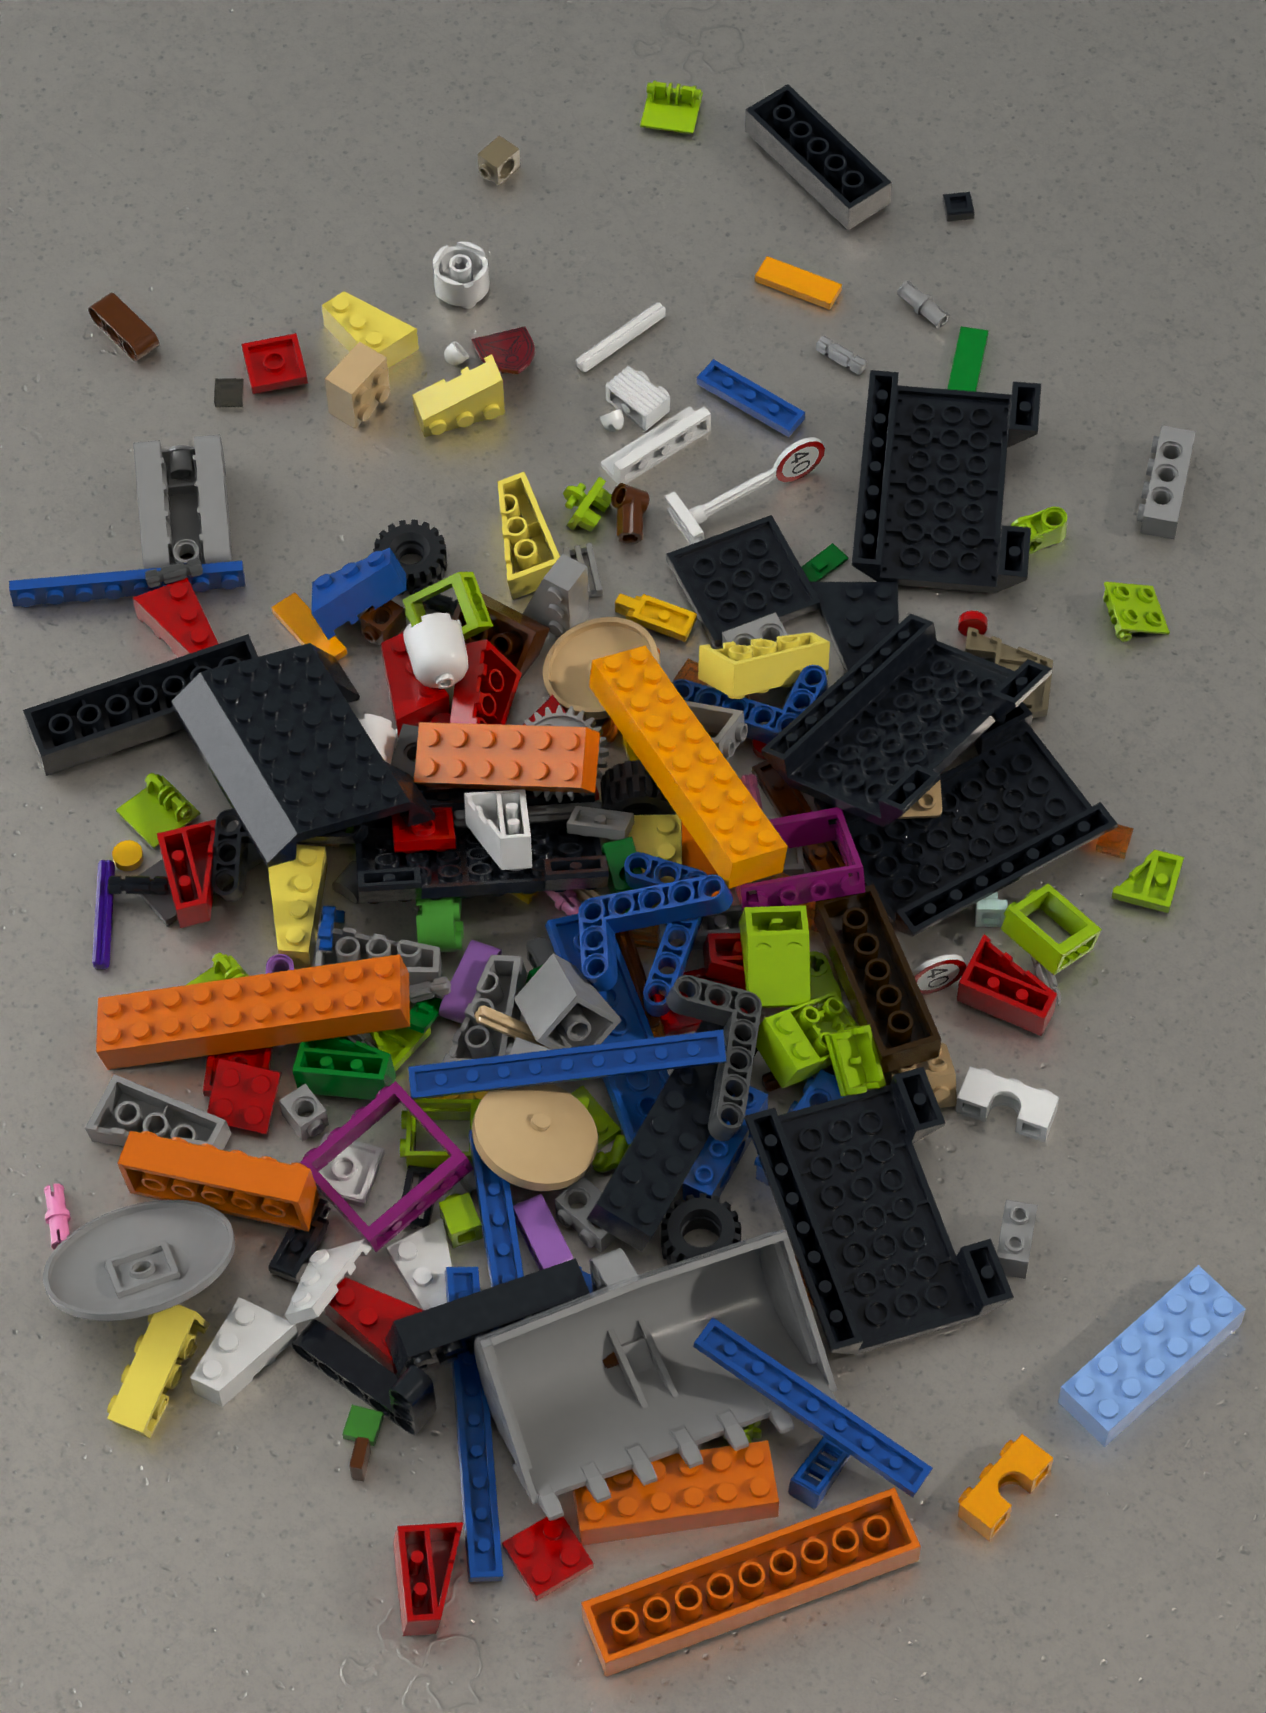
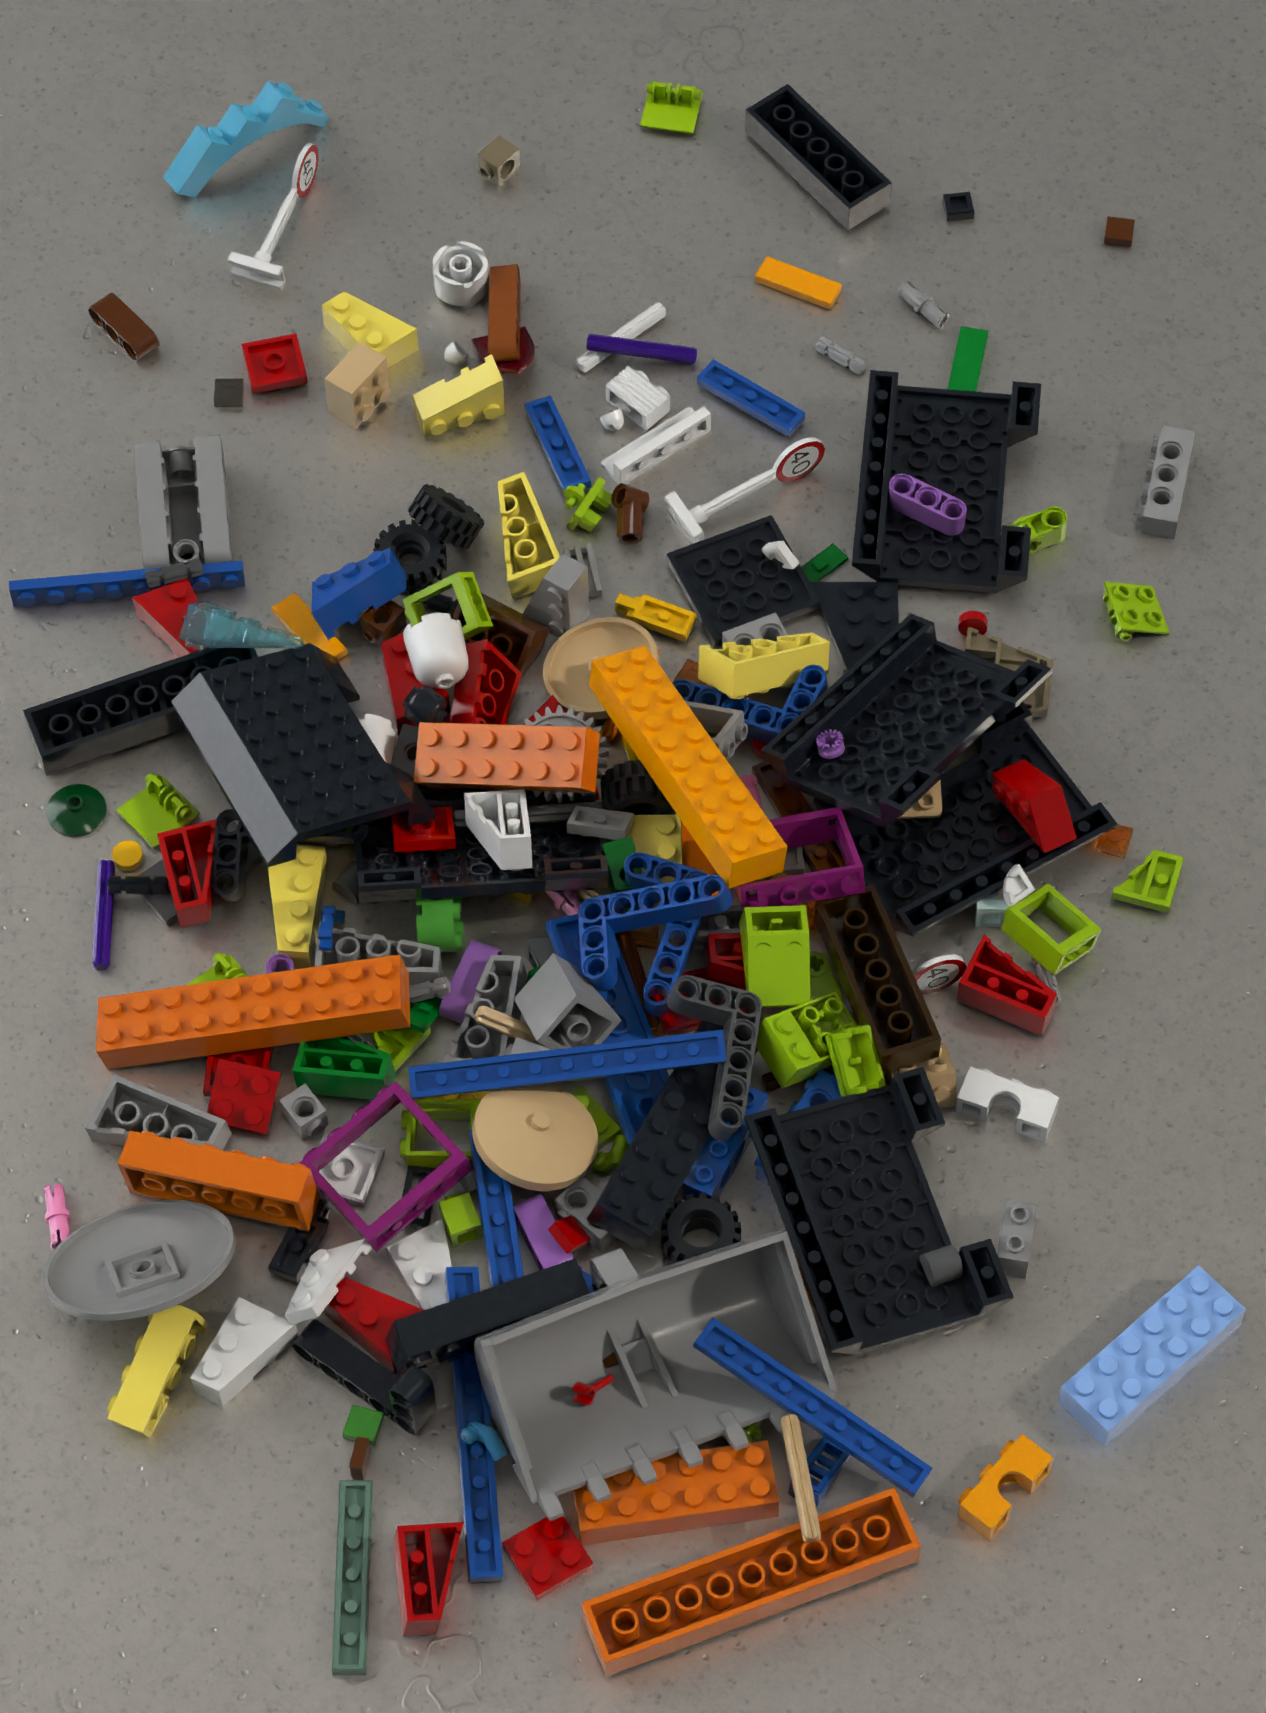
(76, 820): none -> dark green dish
(217, 627): none -> clear light blue wedge
(240, 126): none -> medium azure arch
(259, 268): none -> white piece
(352, 1577): none -> sand green tile
(425, 706): none -> black head
(446, 516): none -> black tyre
(485, 1434): none -> dark azure arm
(504, 313): none -> dark orange beam
(556, 443): none -> blue plate
(569, 1234): none -> red tile
(587, 1393): none -> red hand
(641, 348): none -> dark purple axle
(782, 553): none -> white tile
(800, 1478): none -> tan axle
(835, 739): none -> medium lavender bush
(933, 515): none -> medium lavender beam
(941, 1265): none -> dark grey brick
(1016, 886): none -> white tile
(1035, 803): none -> red wedge
(1119, 231): none -> reddish brown tile

